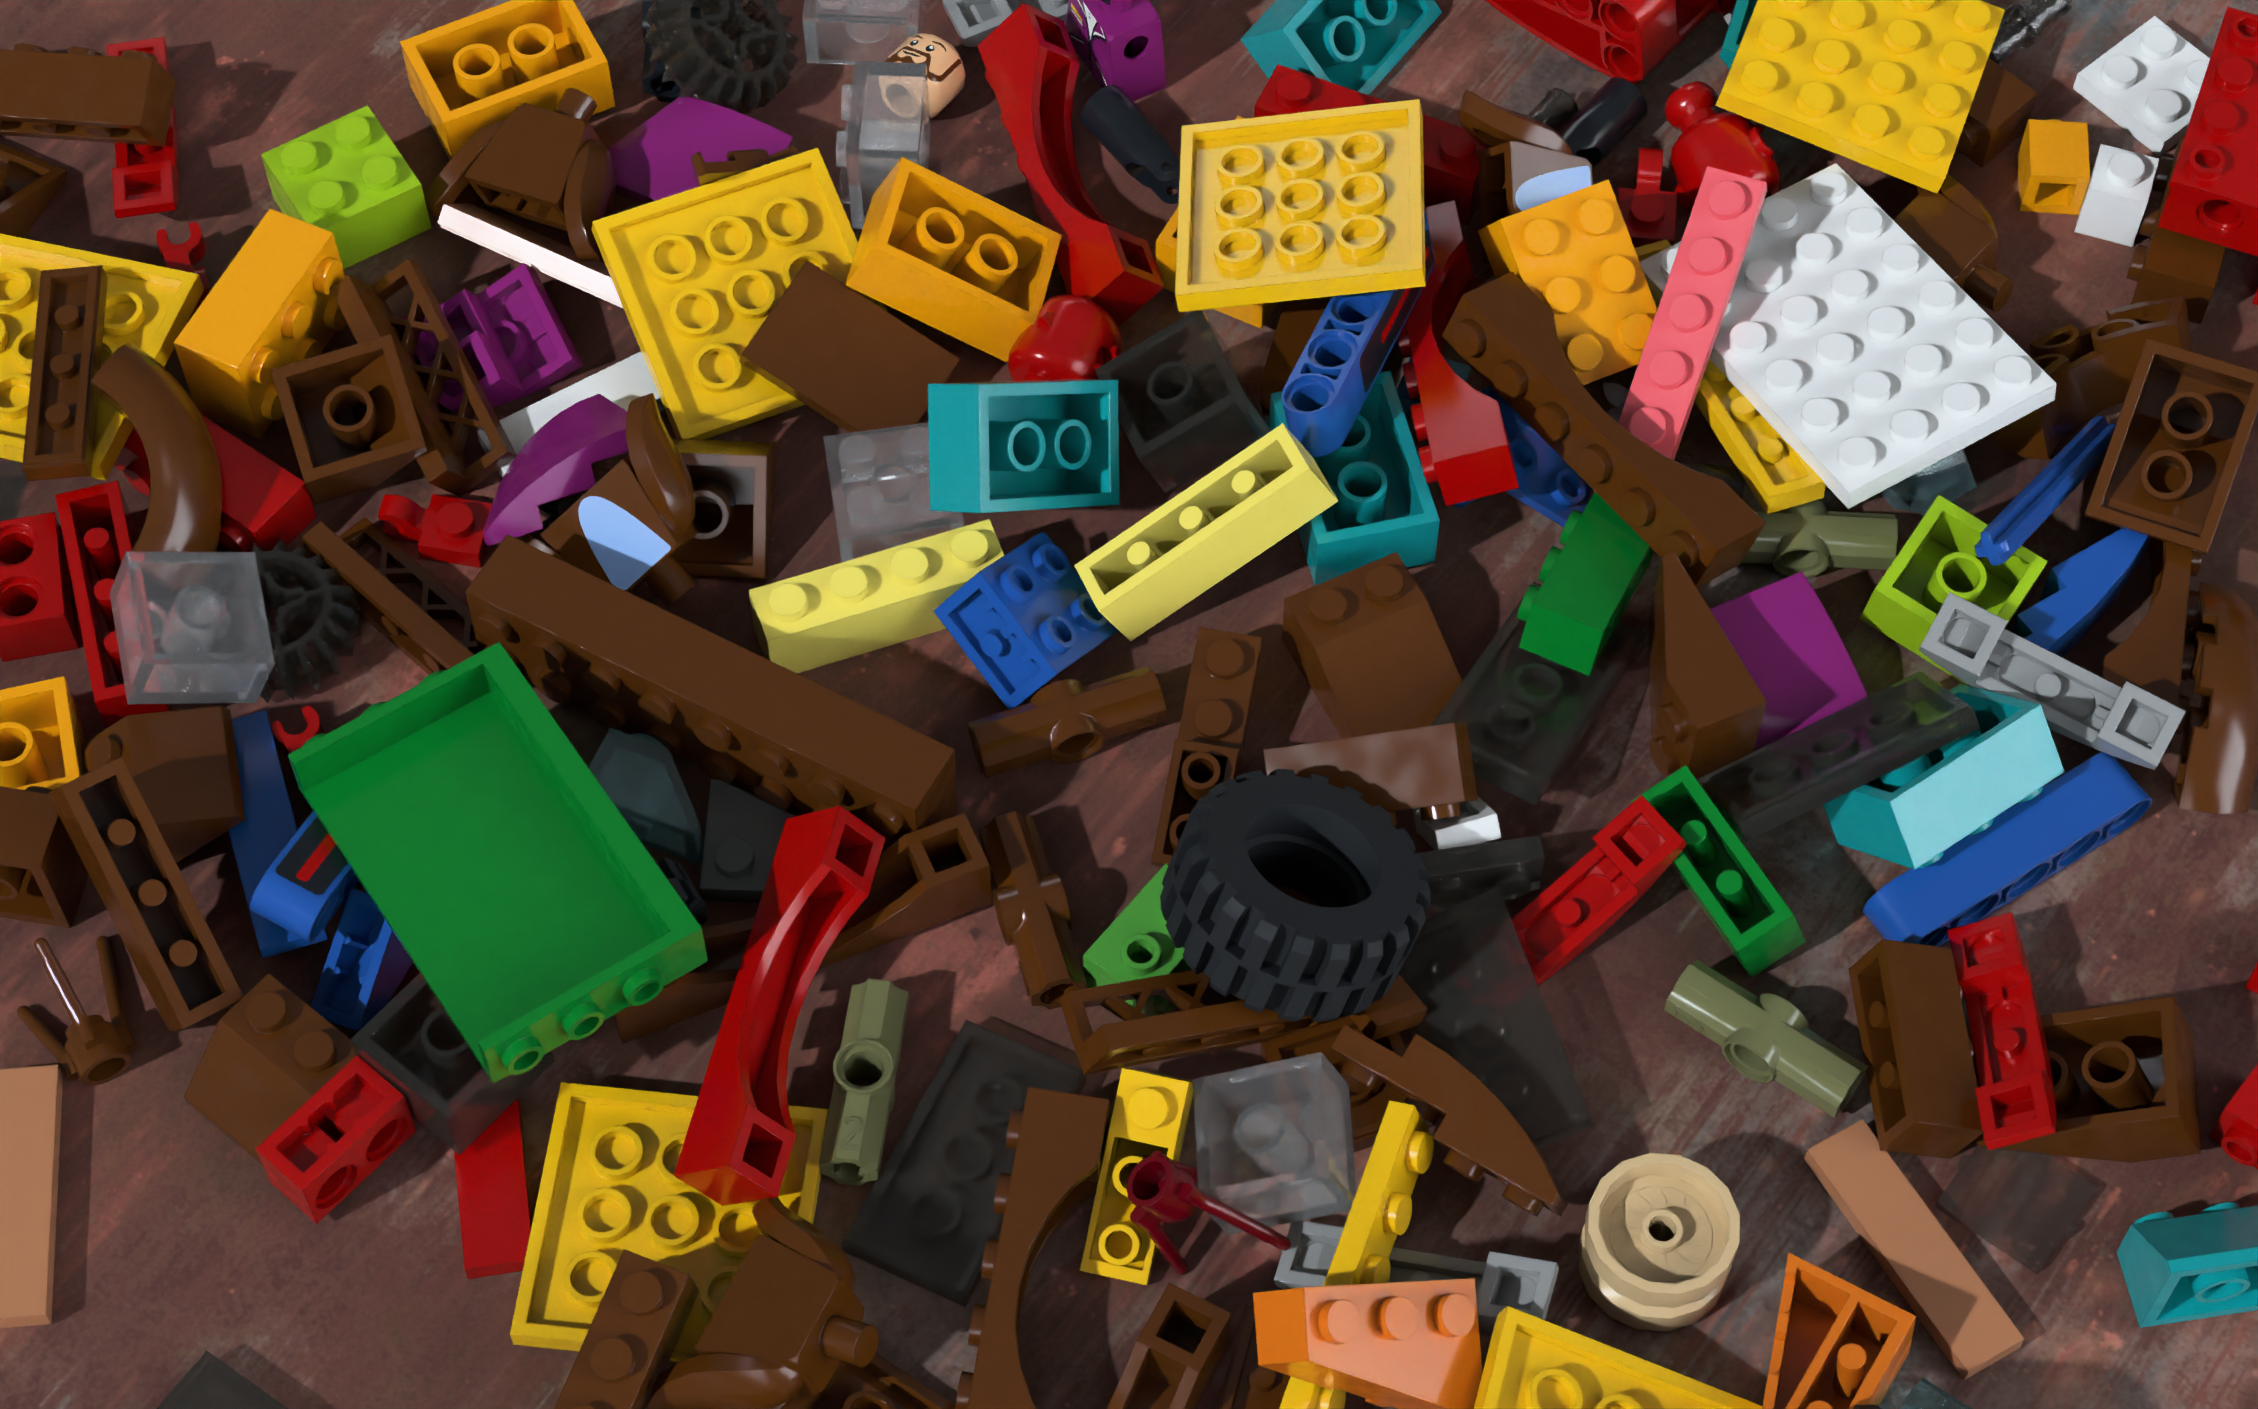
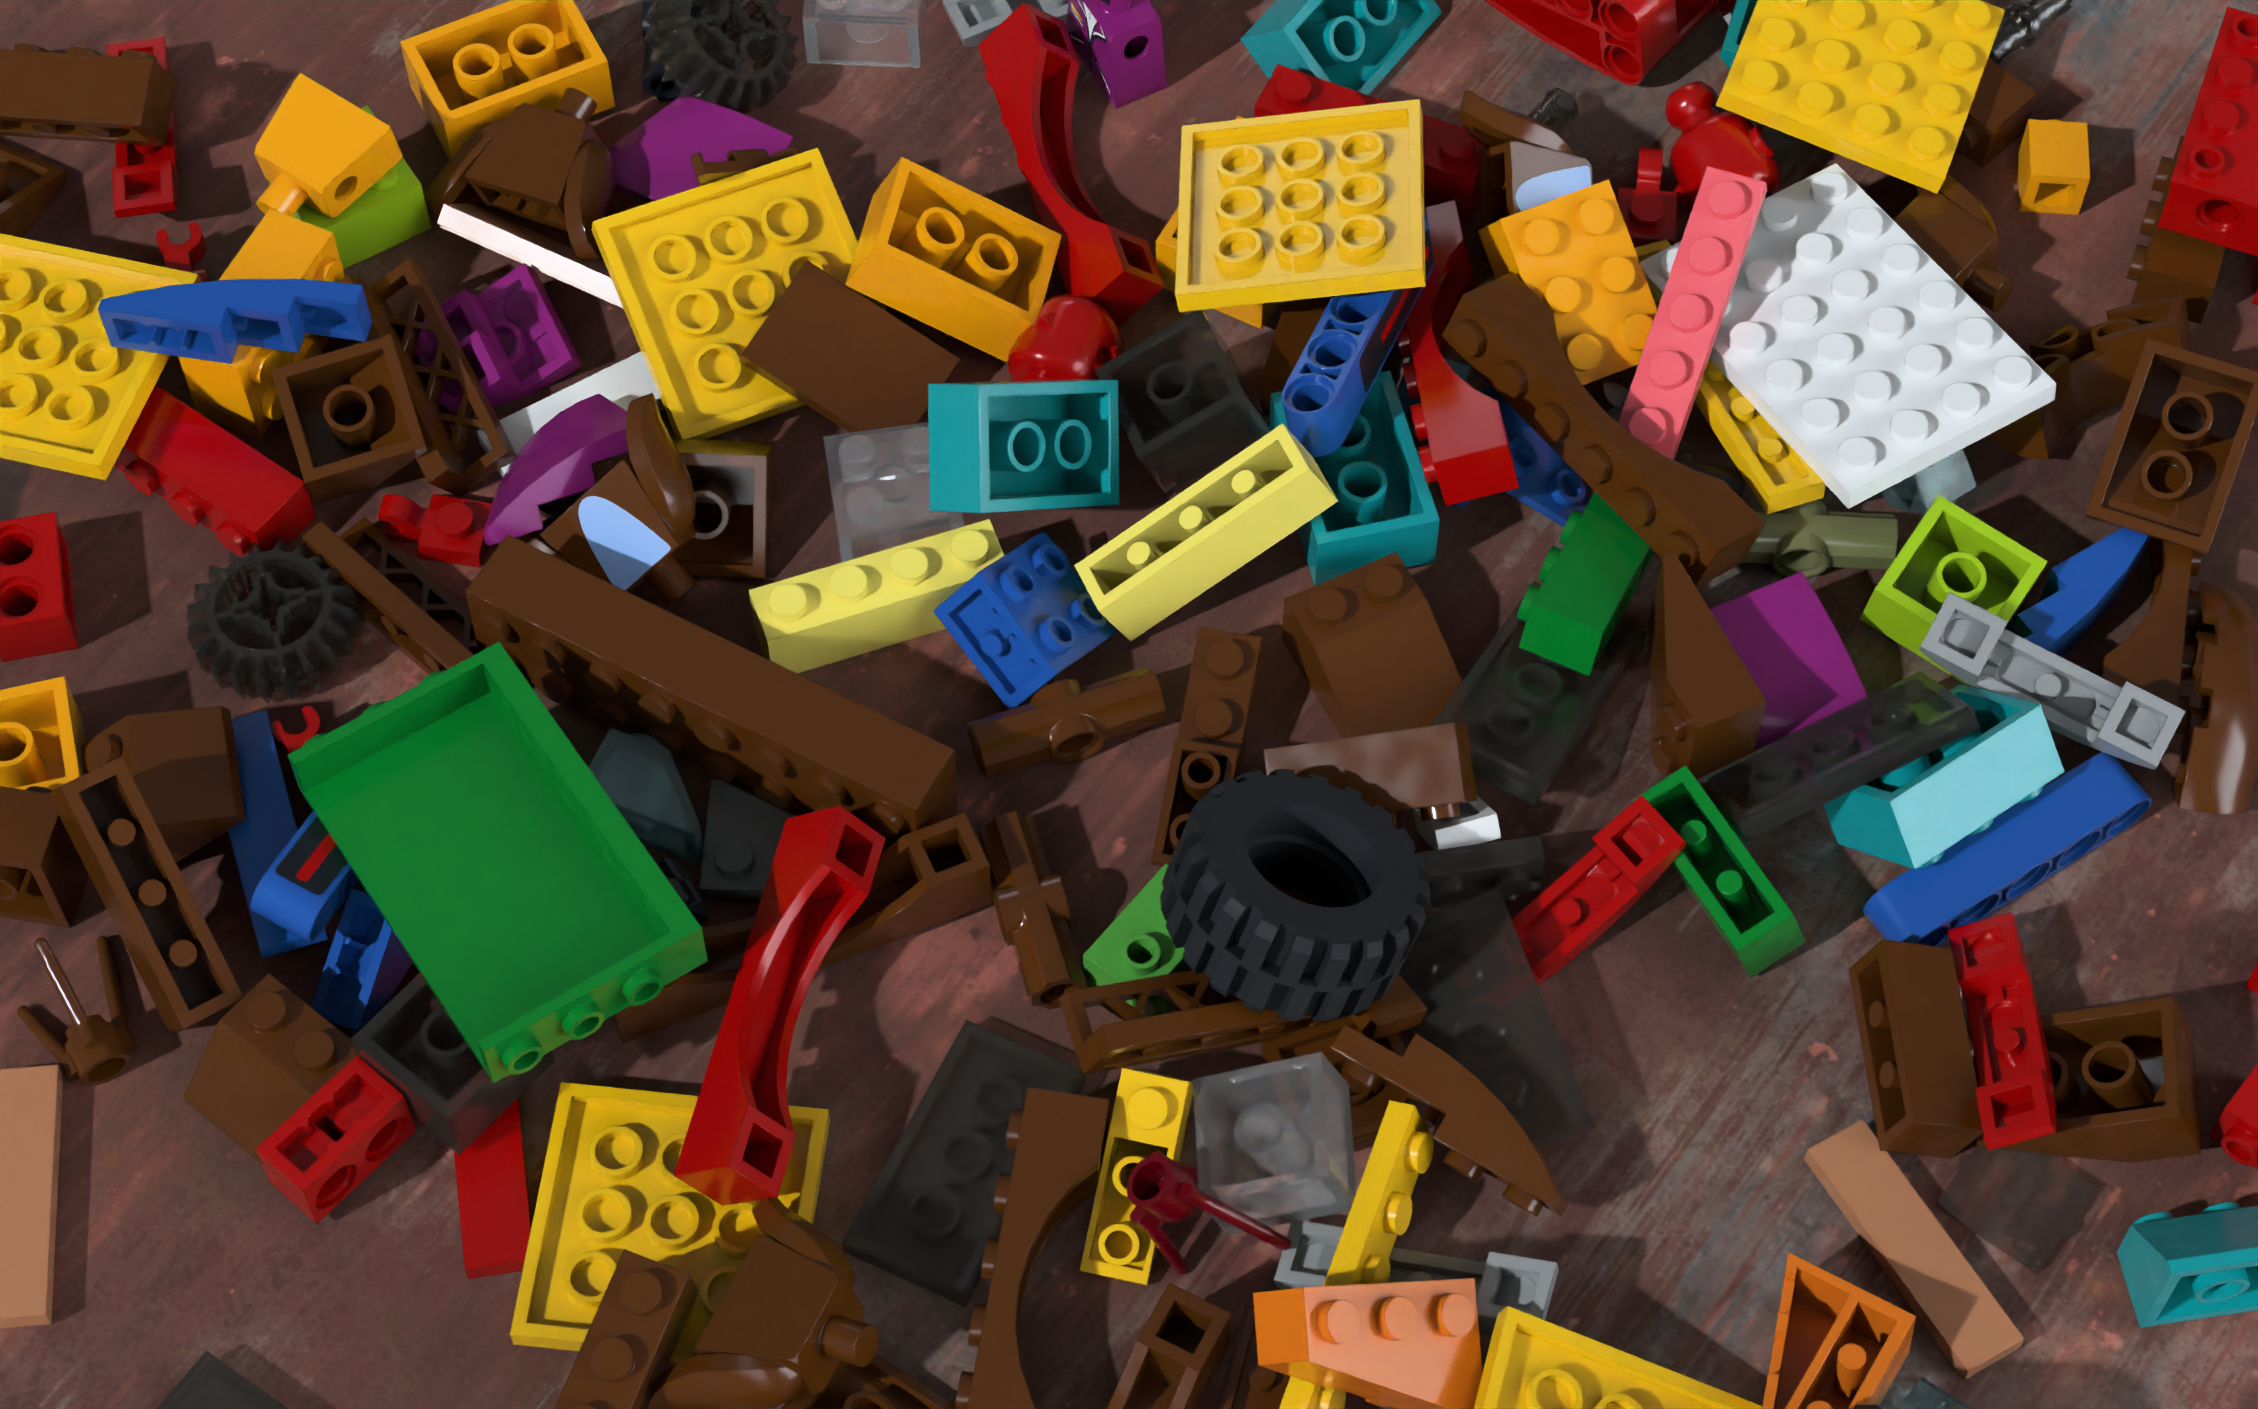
(63, 364): reddish brown tile -> none
(96, 537): red brick -> none
(179, 451): reddish brown brick -> none
(191, 627): clear brick -> none
(216, 316): none -> blue slope
(321, 151): none -> light orange torso
(861, 1114): olive piece -> none
(886, 122): clear brick -> none
(944, 67): light nougat head -> none
(1133, 140): black piece -> none
(1604, 120): black piece -> none
(1658, 1242): tan wheel -> none
(1765, 1038): olive piece -> none
(2045, 492): blue axle -> none
(2116, 195): white brick -> none
(2147, 84): white plate -> none

